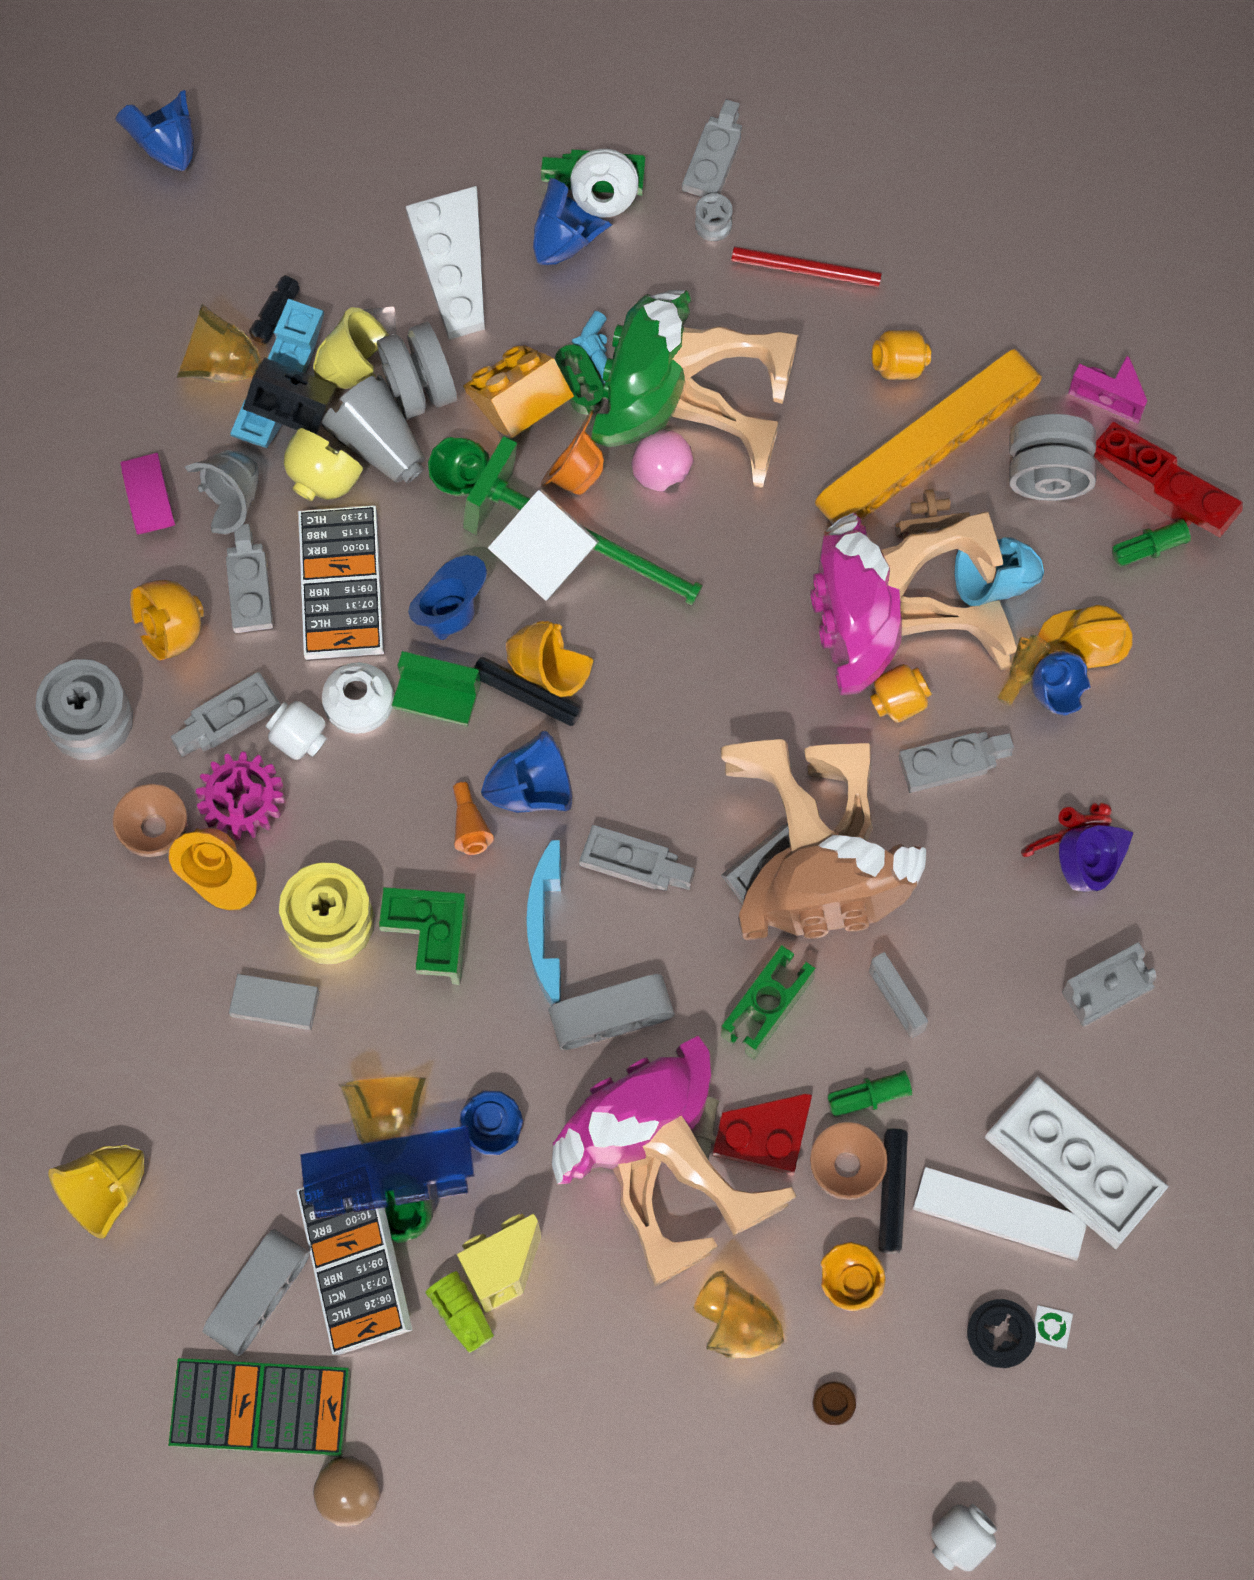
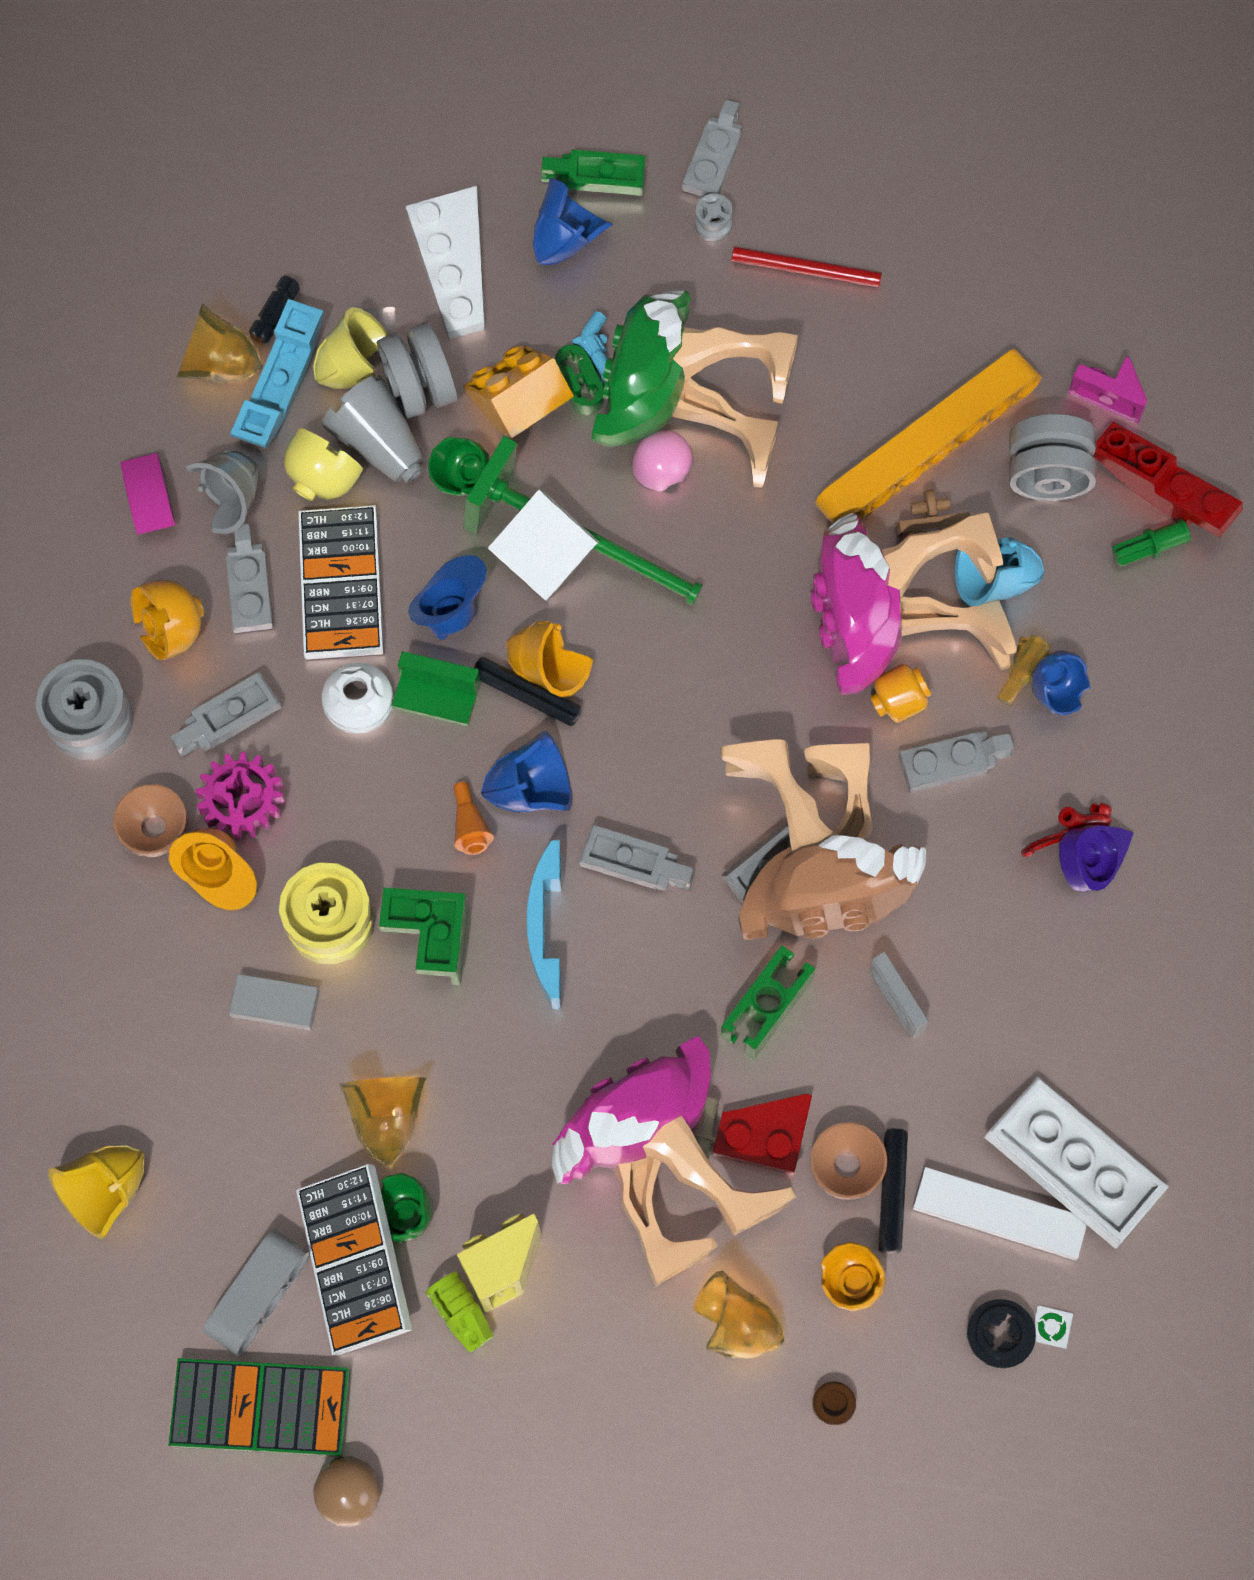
(162, 134): blue helmet -> none
(289, 396): black brick -> none
(296, 730): white head -> none
(393, 1164): clear blue windscreen -> none
(492, 1122): blue hair -> none
(578, 464): orange piece -> none
(604, 166): white piece -> none
(611, 1012): light grey beam -> none
(869, 1094): green axle -> none
(900, 354): light orange head -> none
(963, 1537): white head -> none
(1092, 633): light orange piece -> none
(1109, 985): light grey hinge -> none

